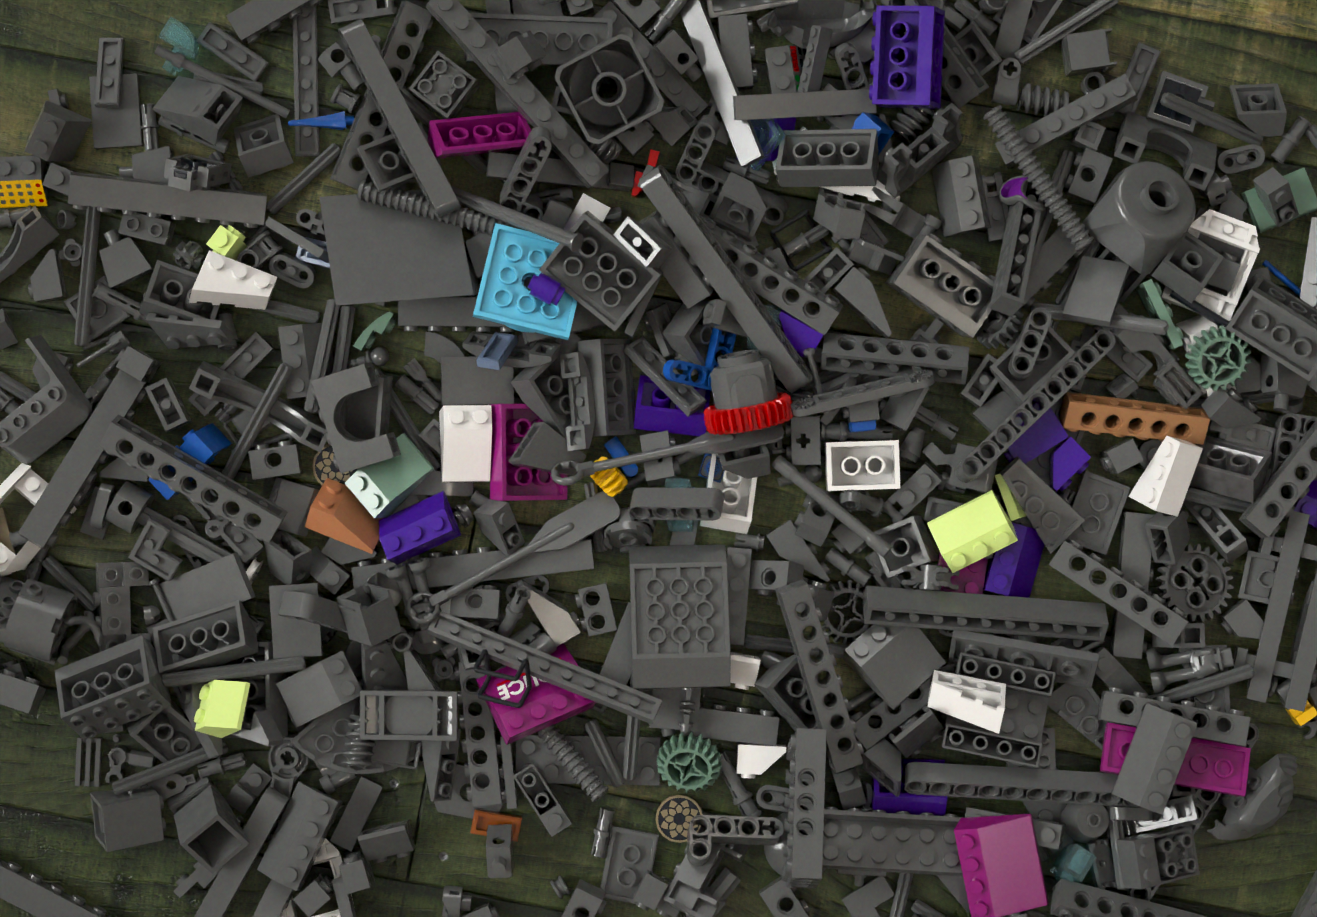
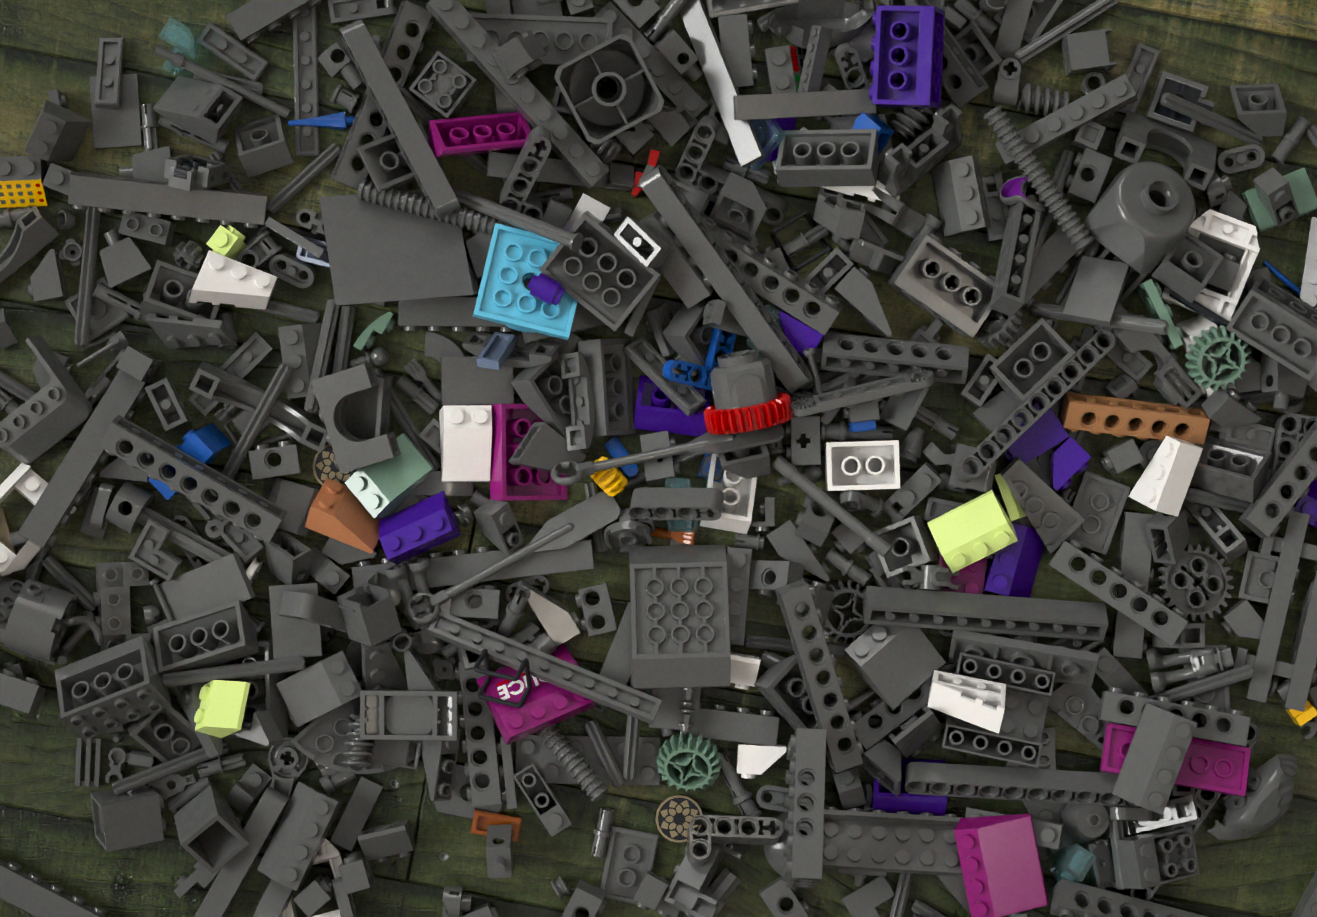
(678, 536): none -> dark orange piece
(767, 510): none -> dark grey bracket
(1038, 334): dark grey beam -> none

